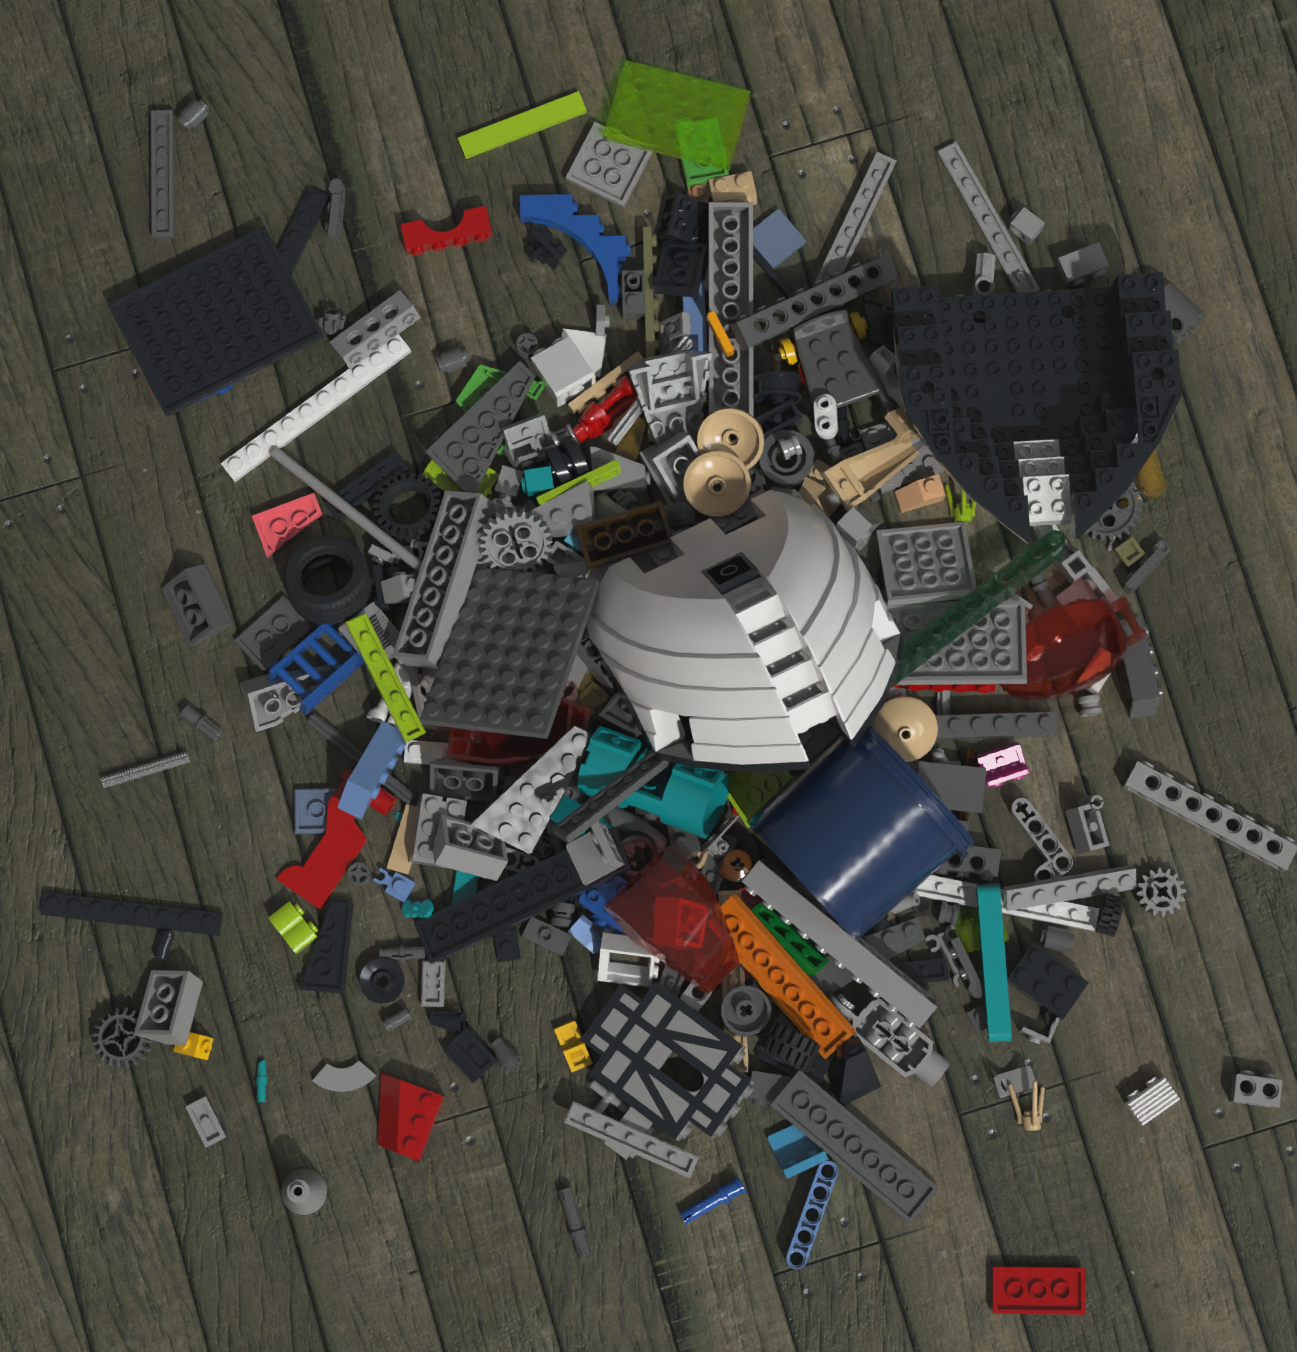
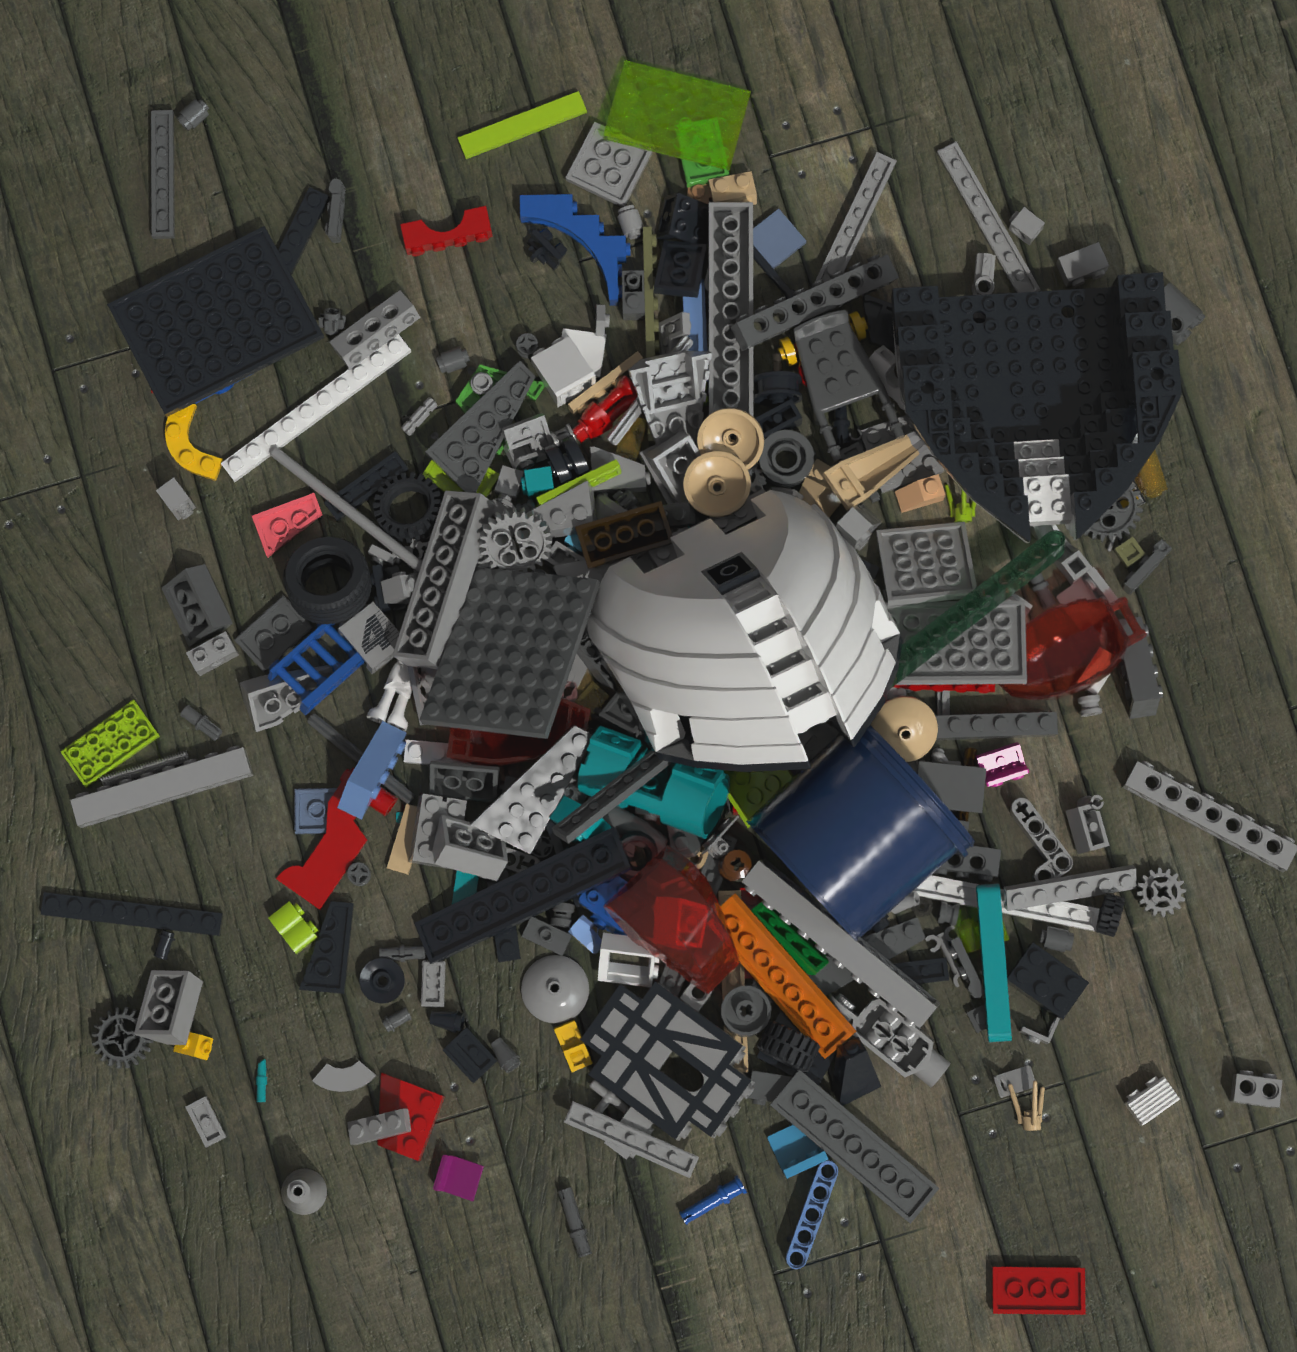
(110, 743): none -> lime tile
(161, 787): none -> light grey brick
(176, 499): none -> light grey brick
(182, 450): none -> yellow plate
(212, 653): none -> light grey brick
(379, 1126): none -> light grey plate
(385, 677): lime tile -> none
(398, 886): medium blue plate -> none
(417, 909): teal piece -> none
(419, 416): none -> light grey axle
(458, 1177): none -> magenta piece
(481, 383): none -> light grey plate
(564, 1003): none -> light grey dish
(595, 854): light grey bracket -> none
(630, 222): none -> light grey brick
(720, 334): light orange tile -> none
(789, 446): light grey wheel -> none
(826, 415): white plate -> none
(902, 426): tan bracket -> none

